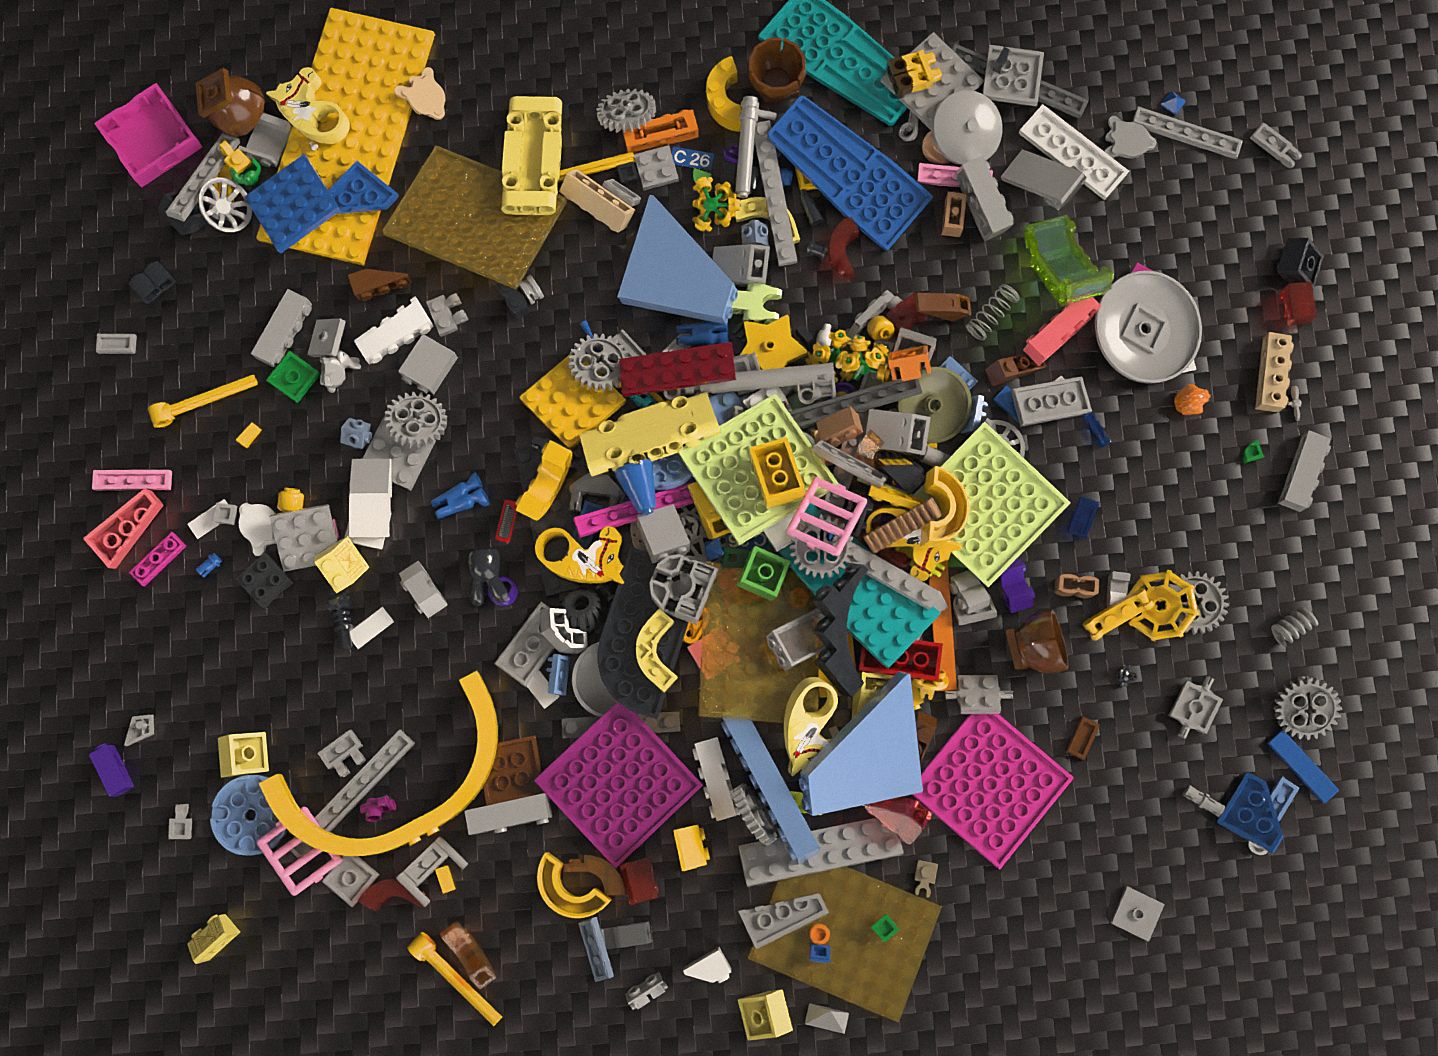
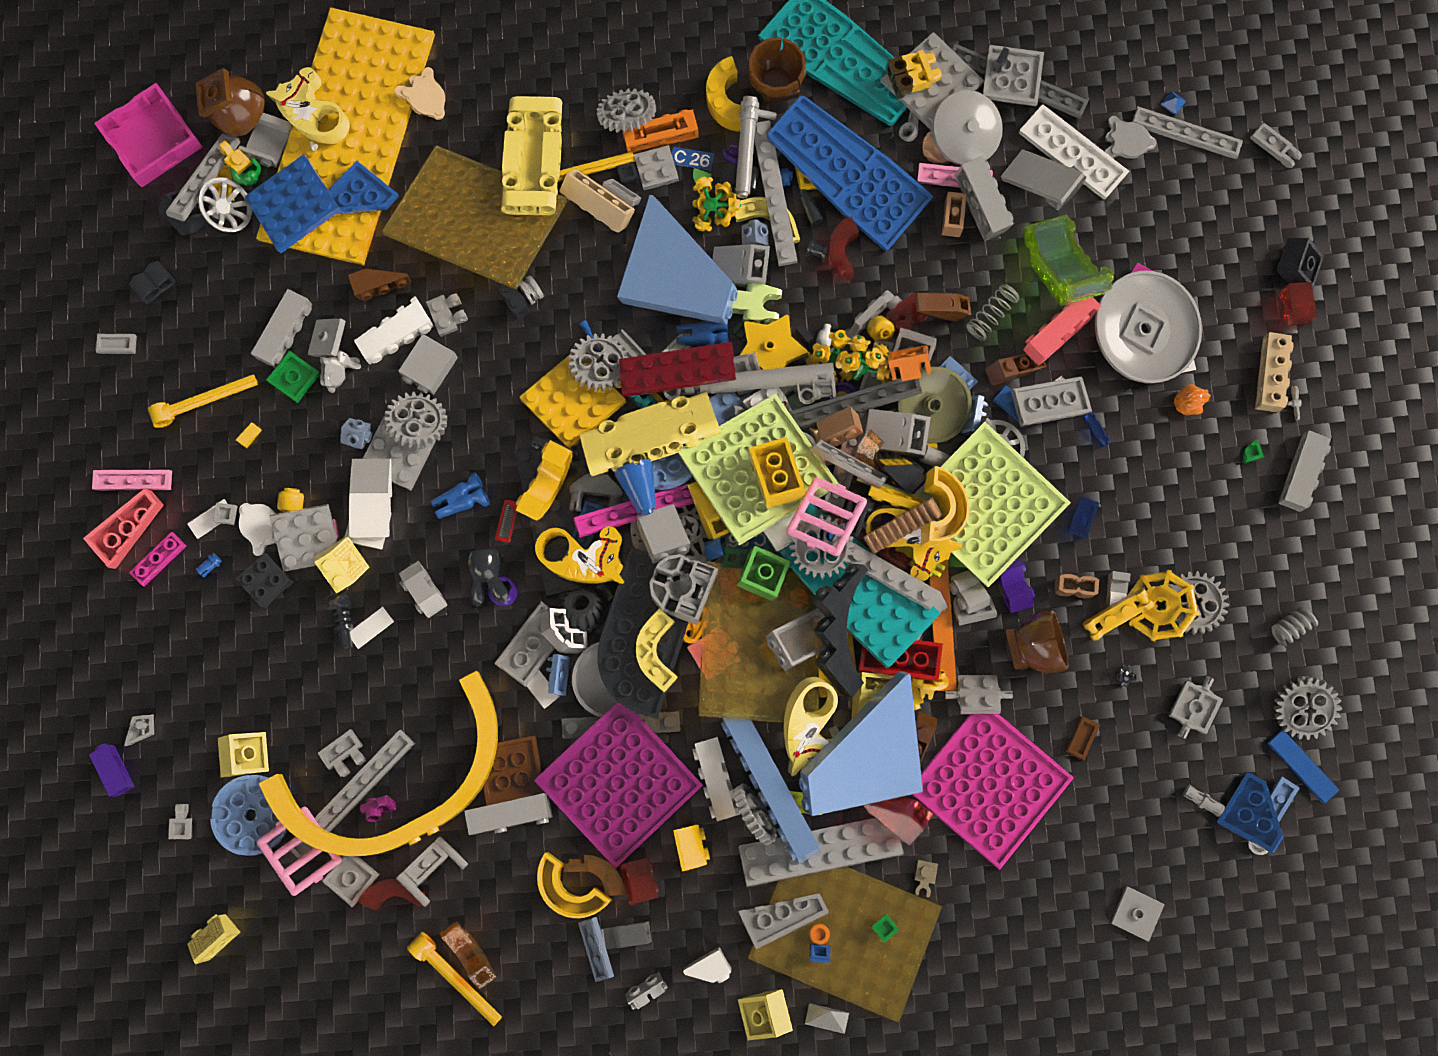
(445, 879): yellow piece -> none

